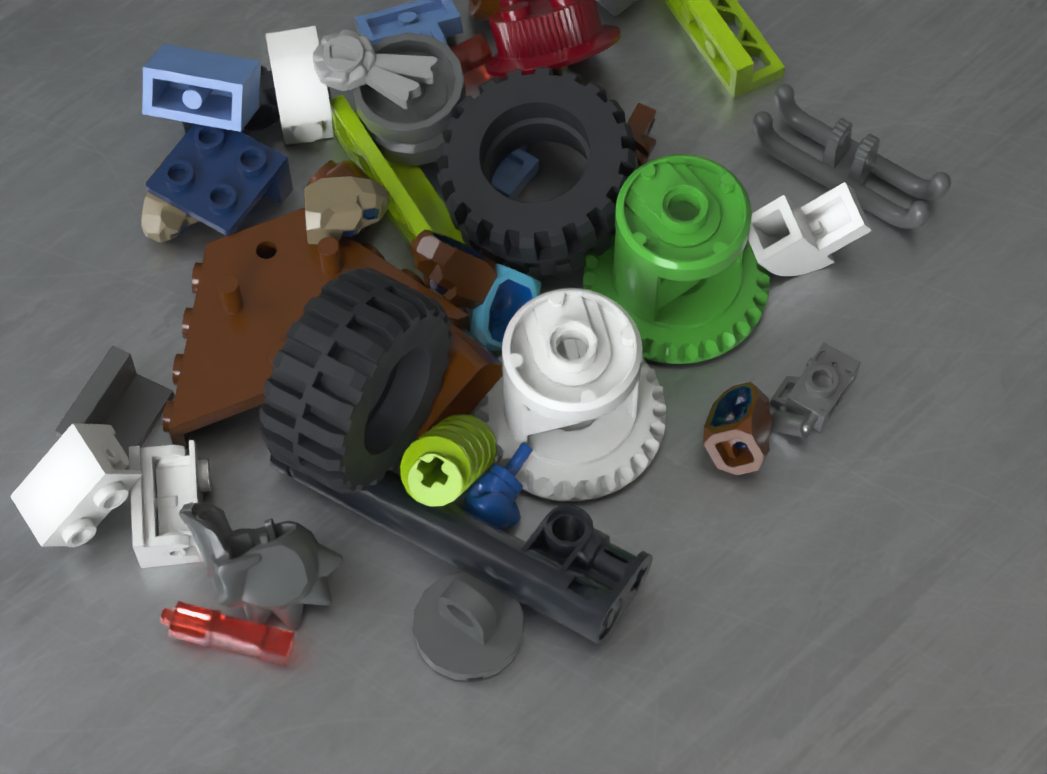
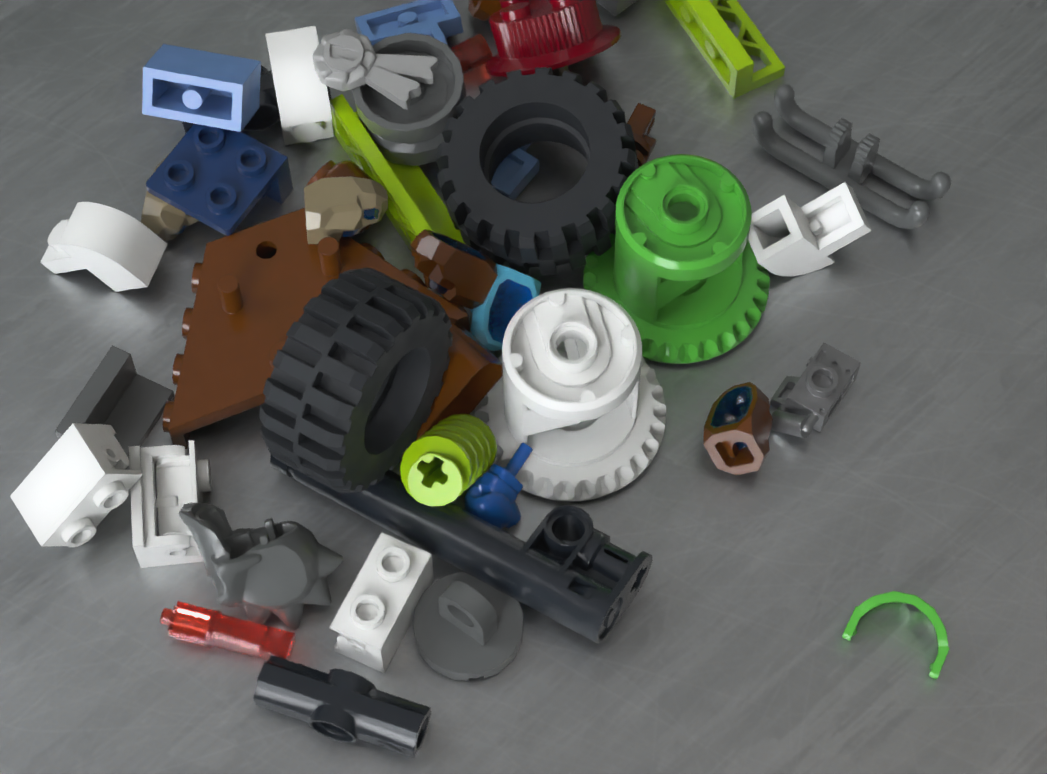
(107, 244): none -> white brick
(342, 705): none -> black piece
(382, 602): none -> white hinge
(924, 607): none -> bright green helmet

